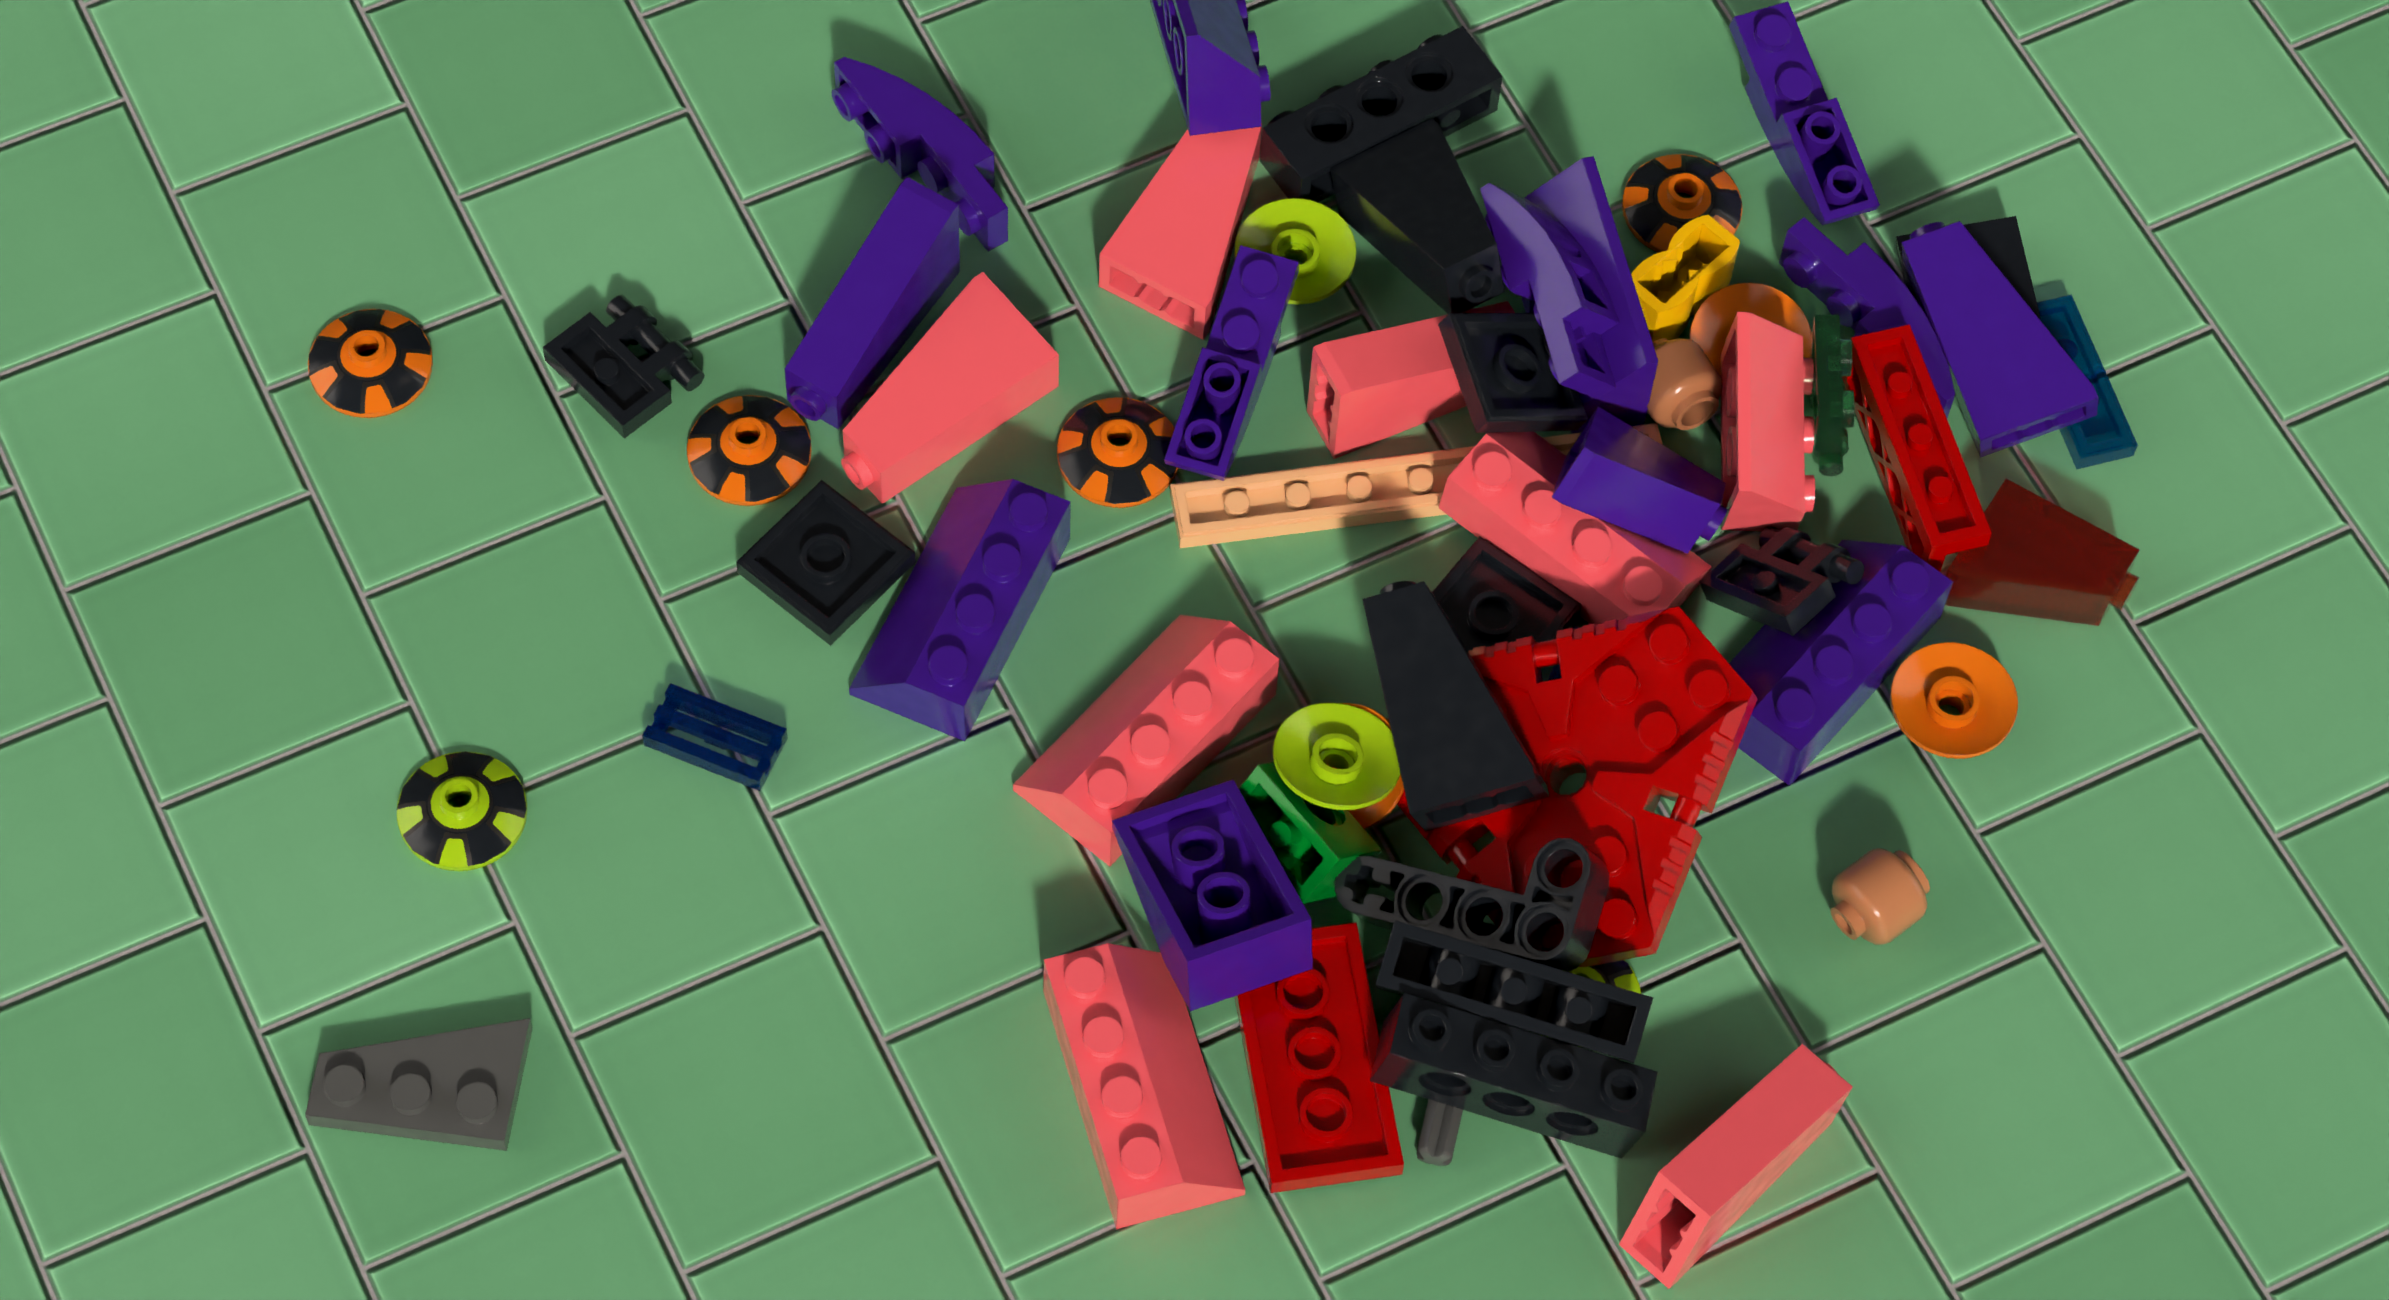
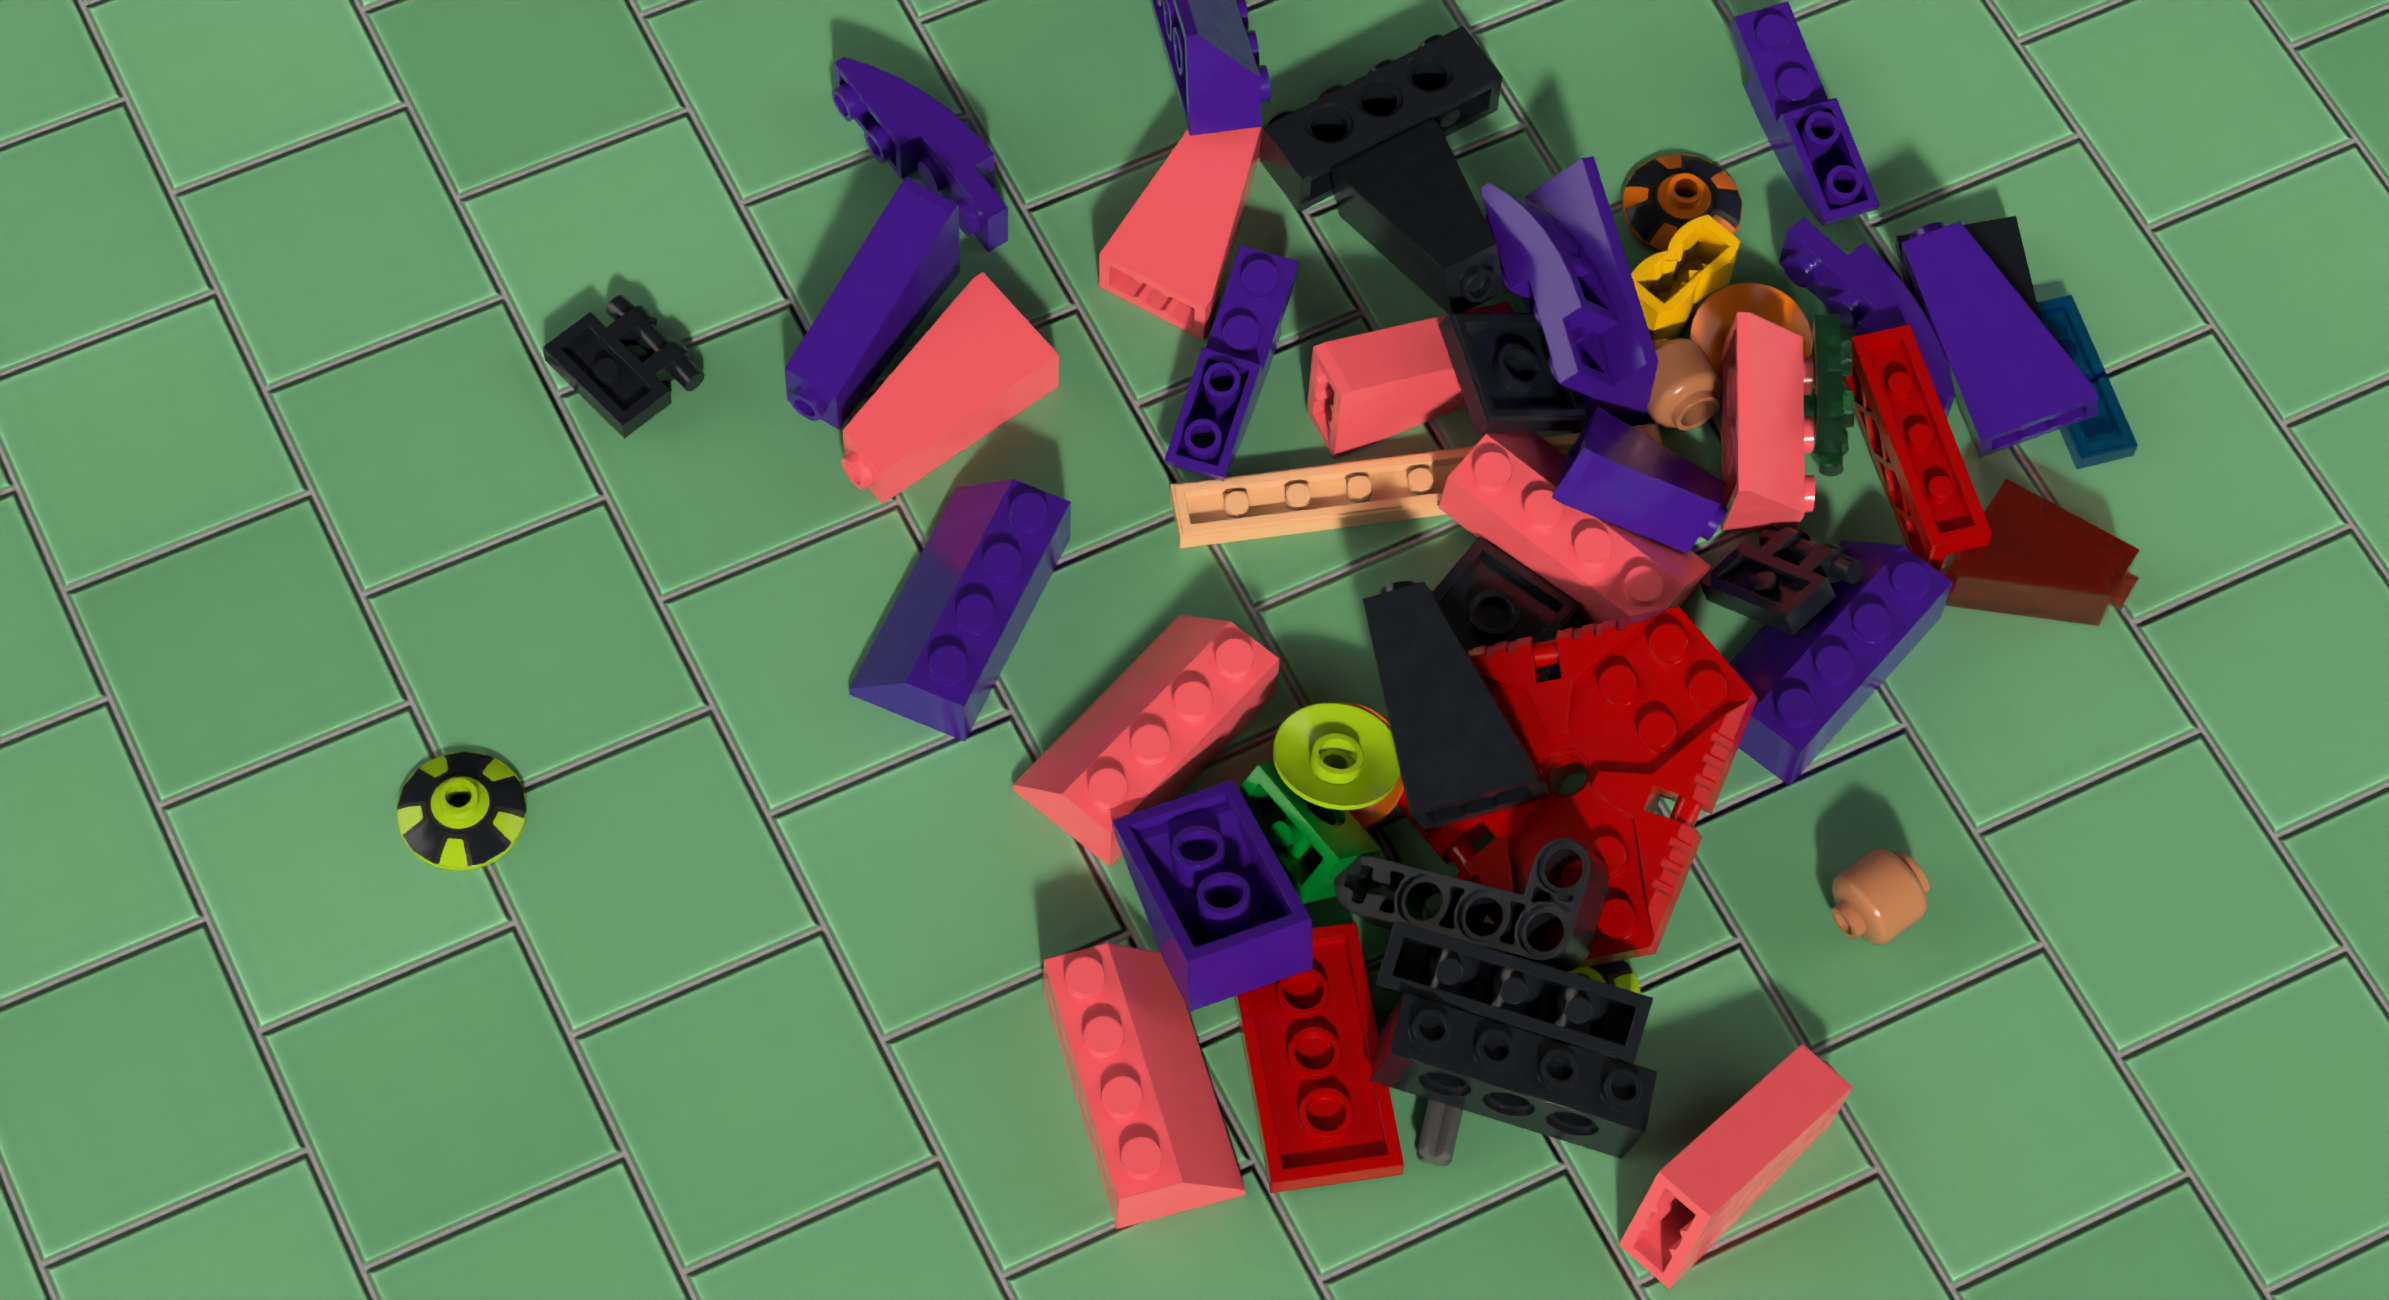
(372, 383): dish -> none
(426, 1087): dark grey wing -> none
(722, 715): clear blue tile -> none
(753, 471): dish -> none
(826, 562): black plate -> none
(1114, 473): dish -> none
(1307, 233): lime dish -> none
(1956, 677): orange dish -> none

